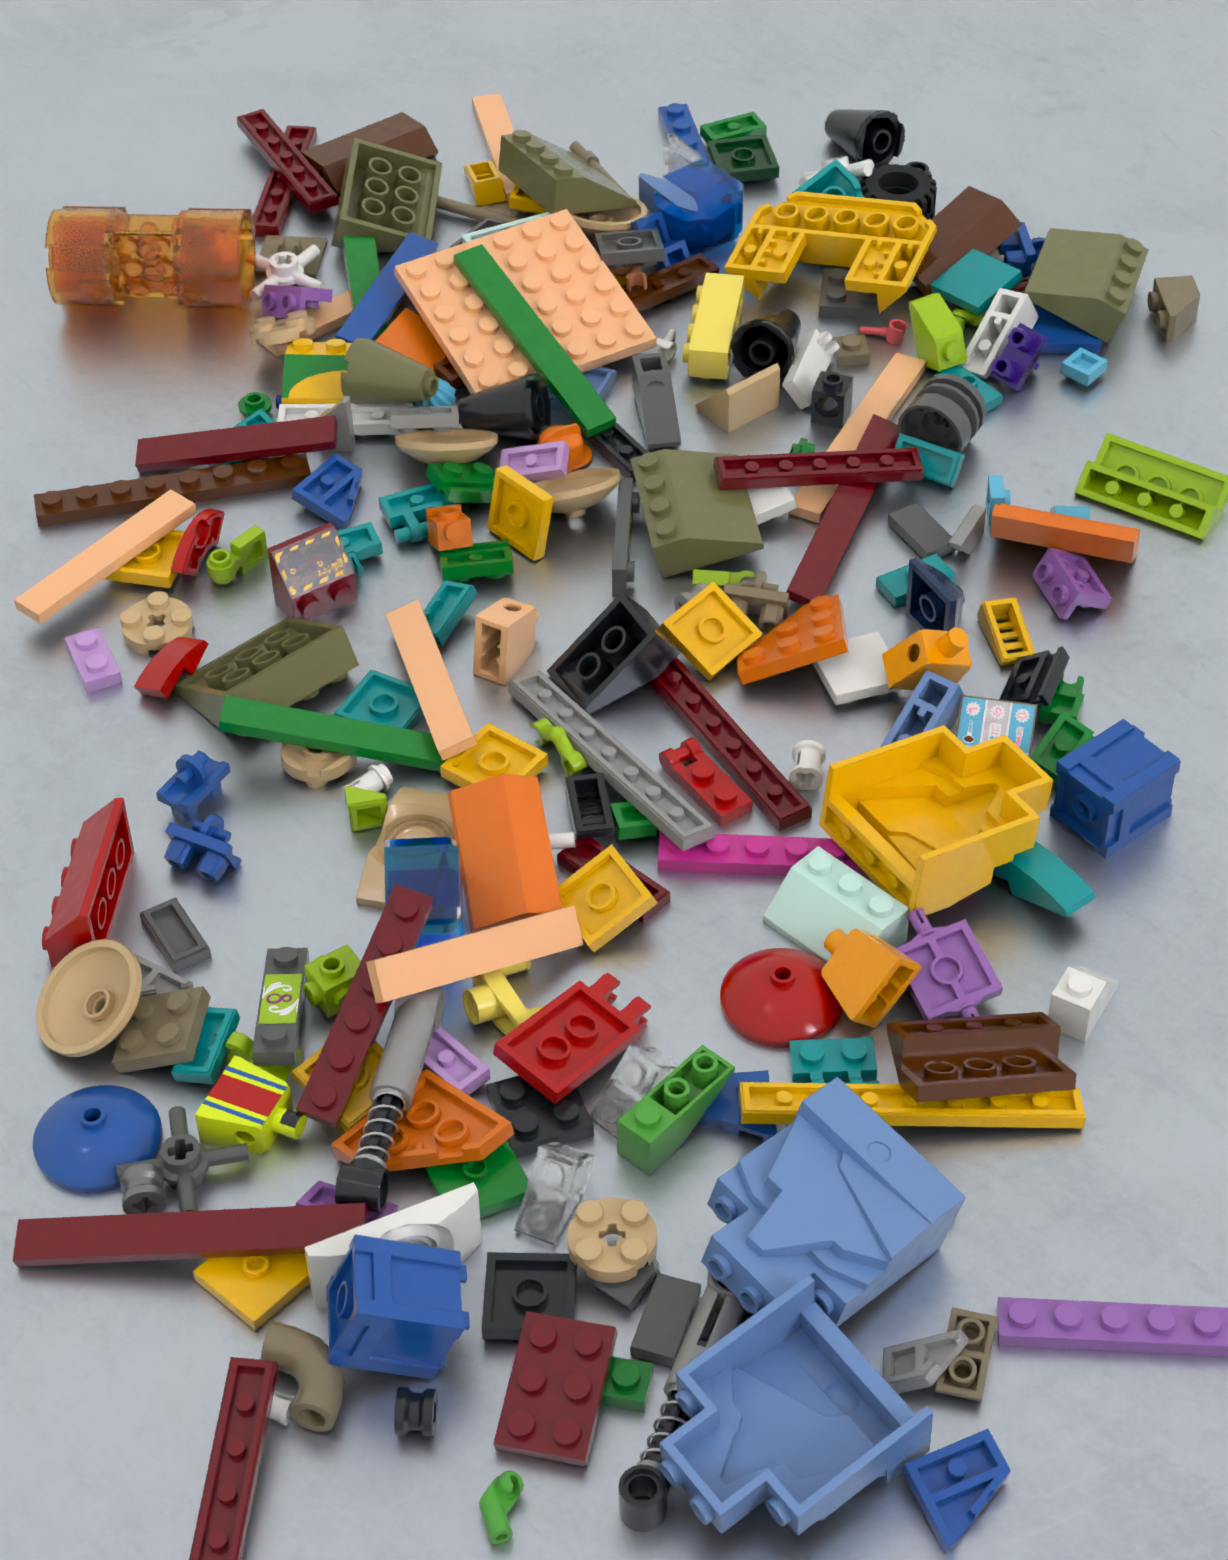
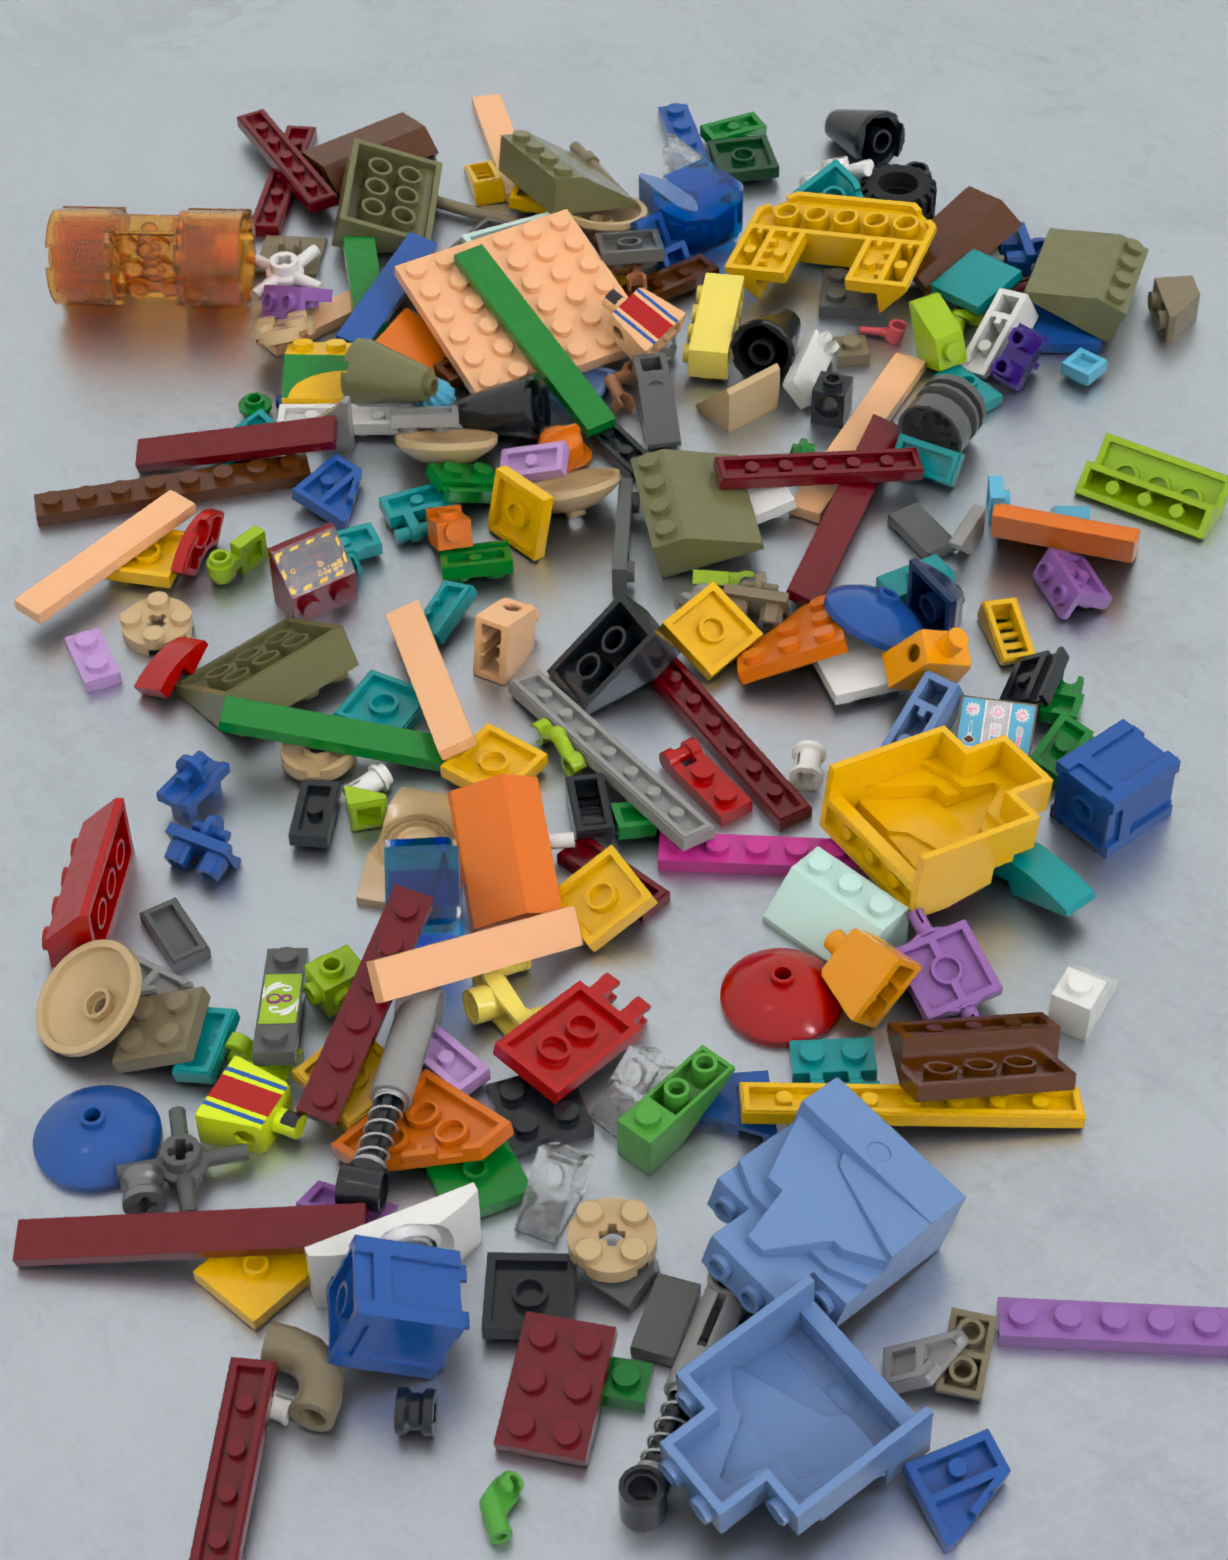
(314, 813): none -> black plate
(614, 382): none -> nougat arm
(641, 321): none -> torso
(872, 614): none -> blue dish

